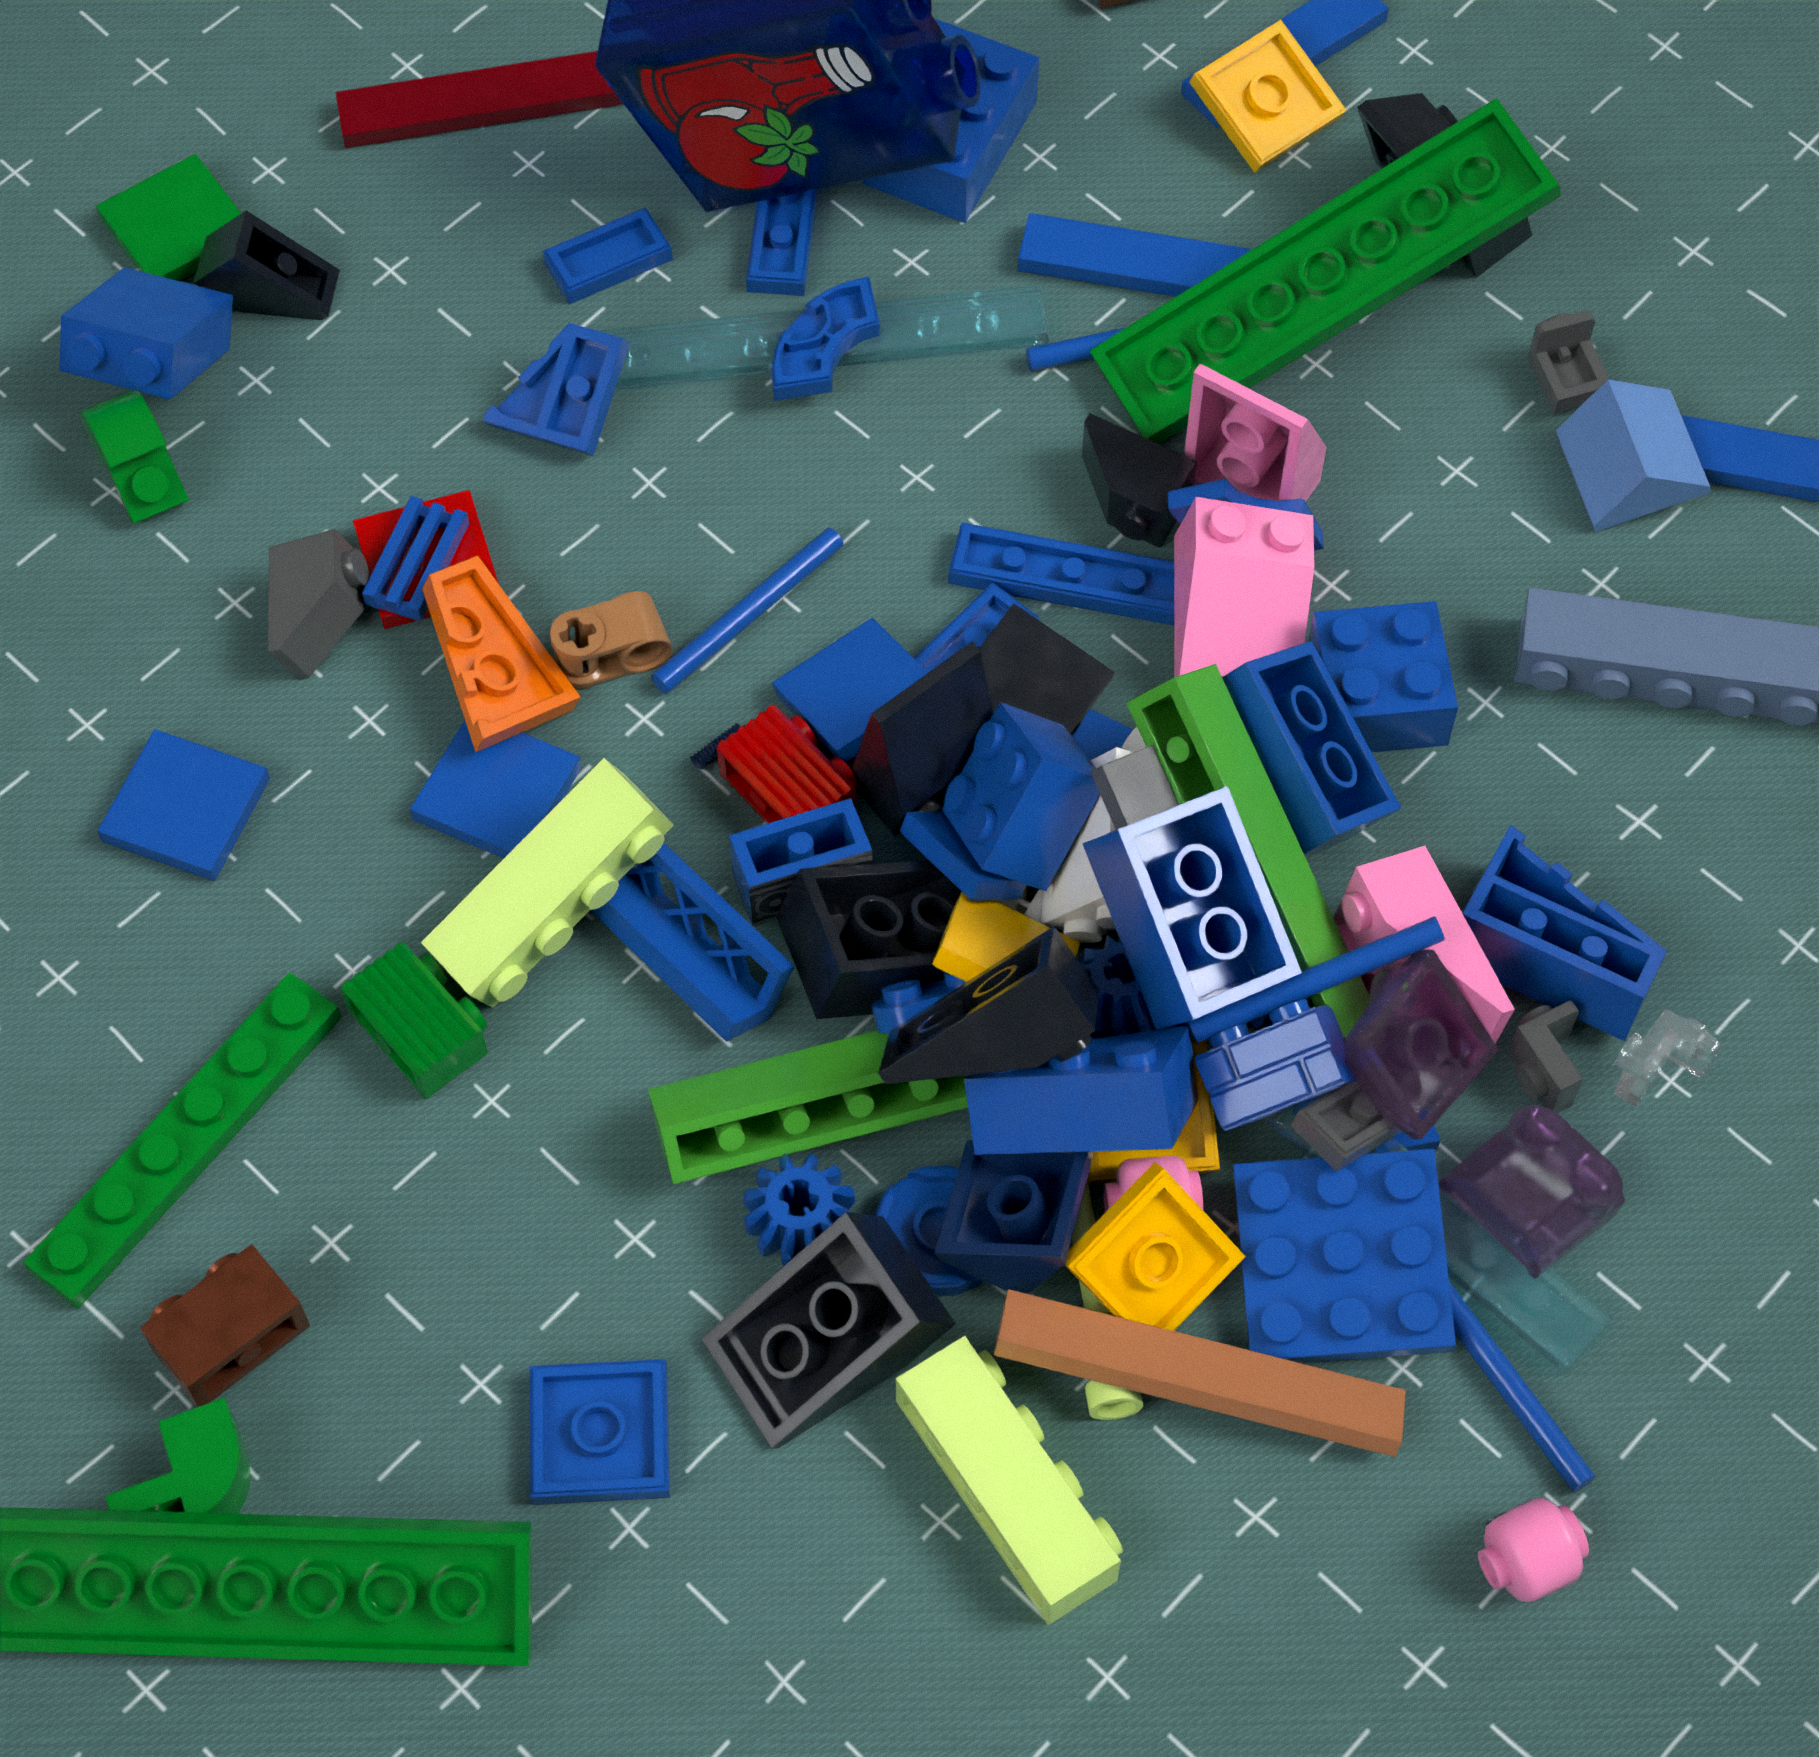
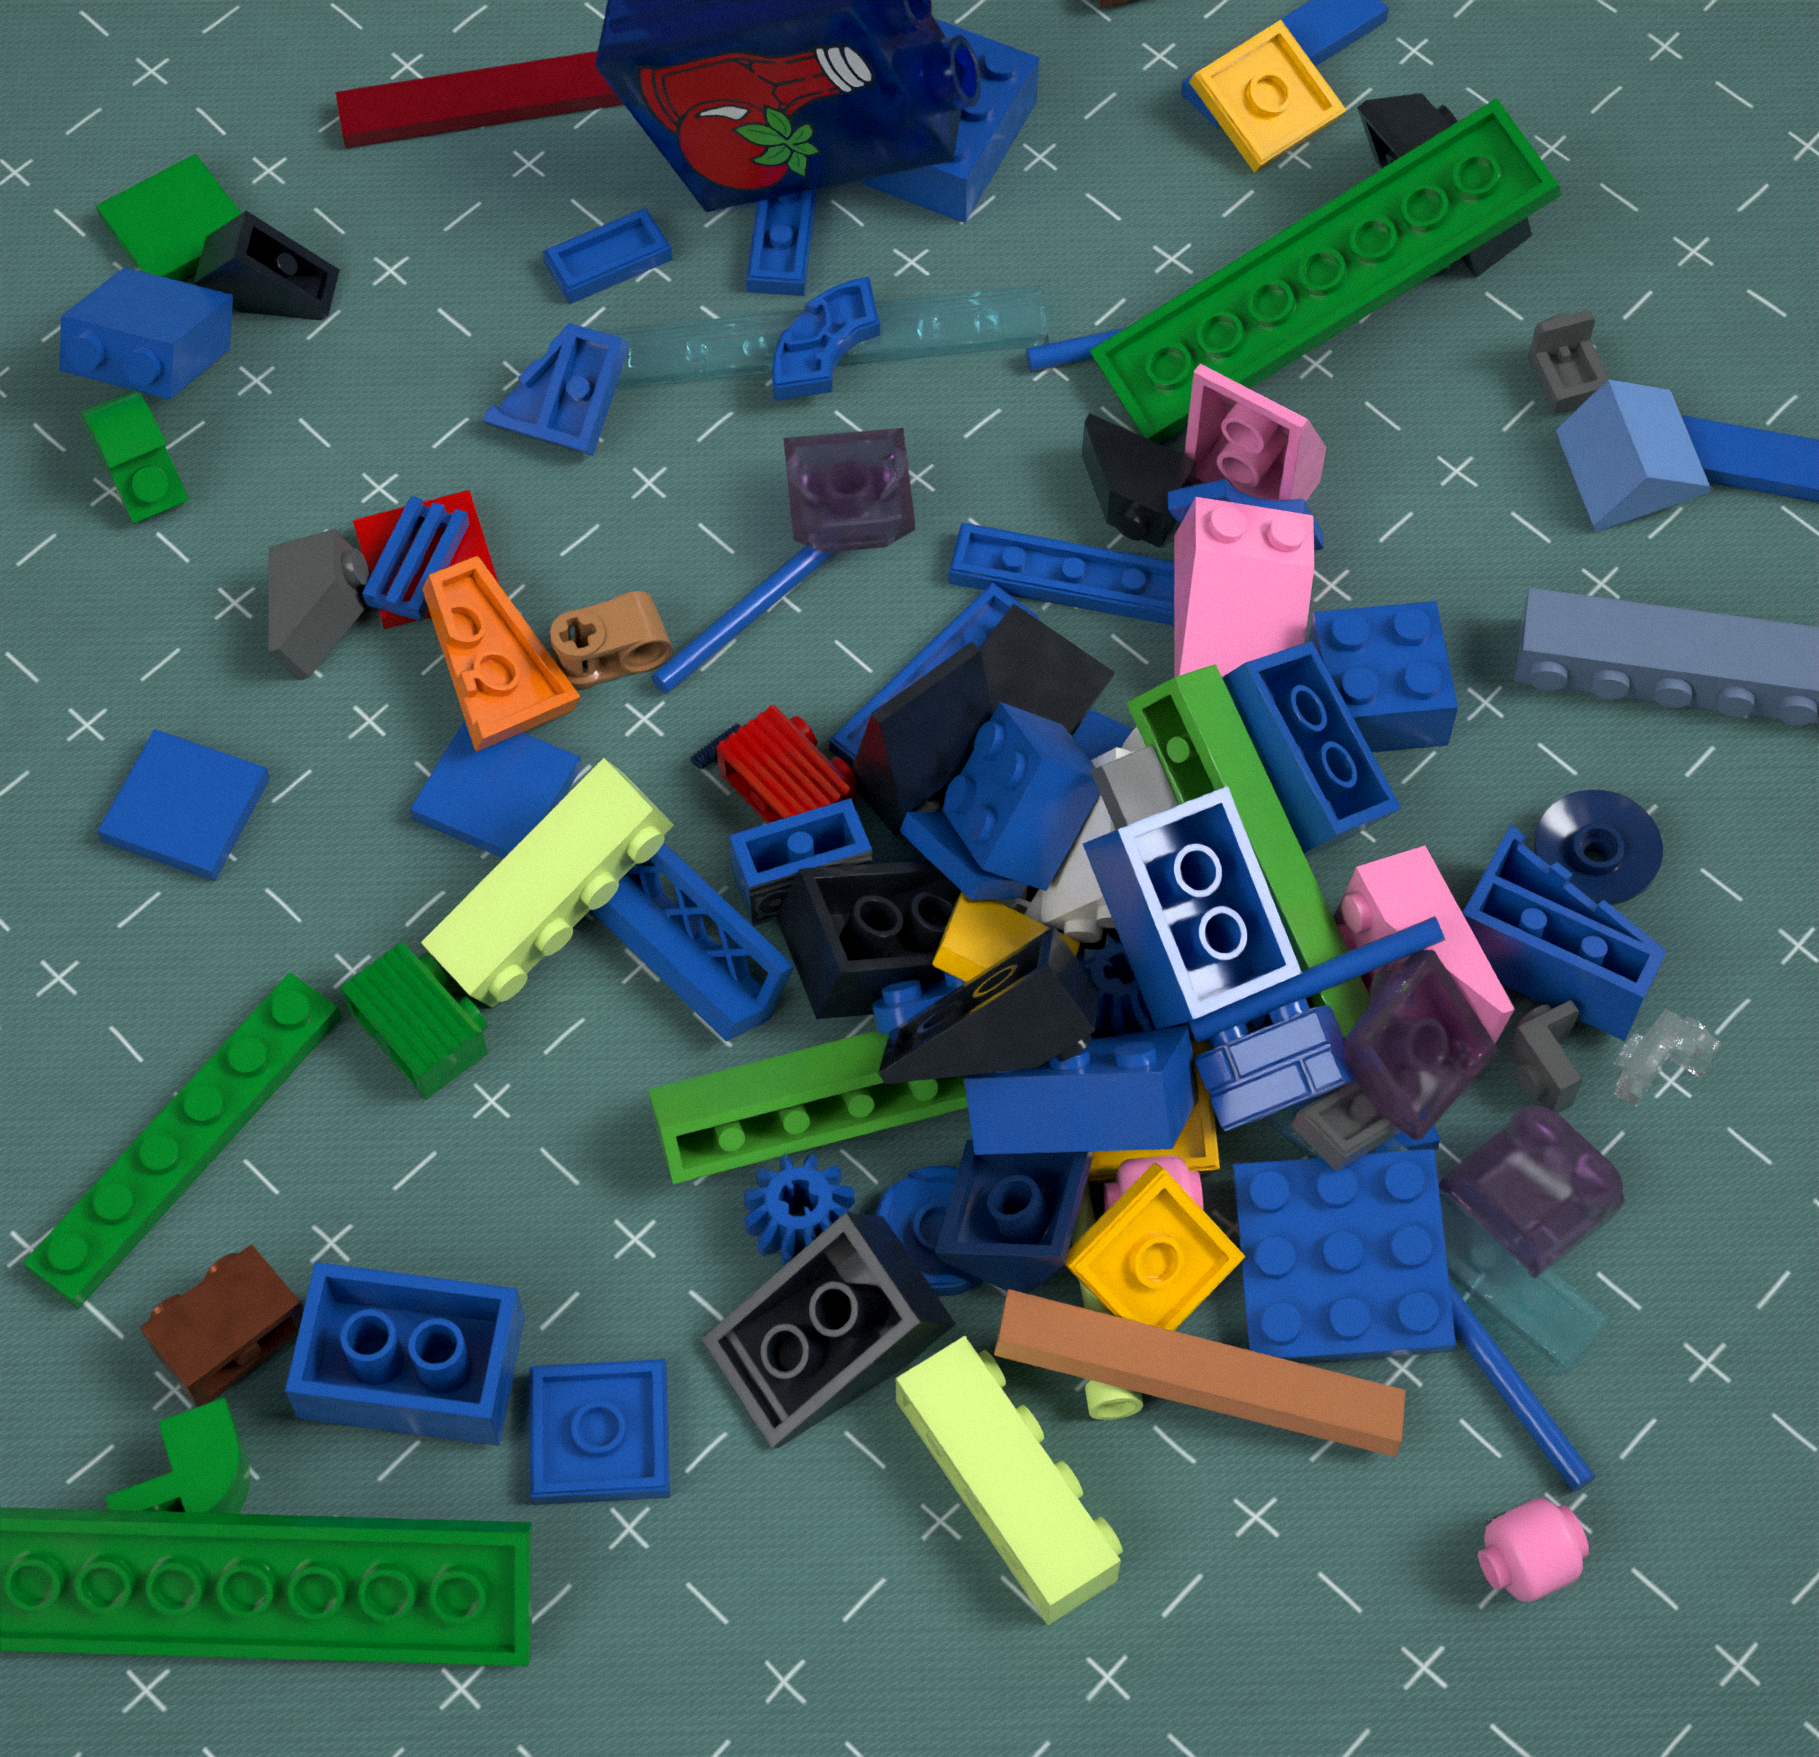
(406, 1353): none -> blue brick
(847, 684): blue tile -> none
(849, 489): none -> clear purple slope
(1119, 255): blue tile -> none
(1604, 825): none -> dark blue dish

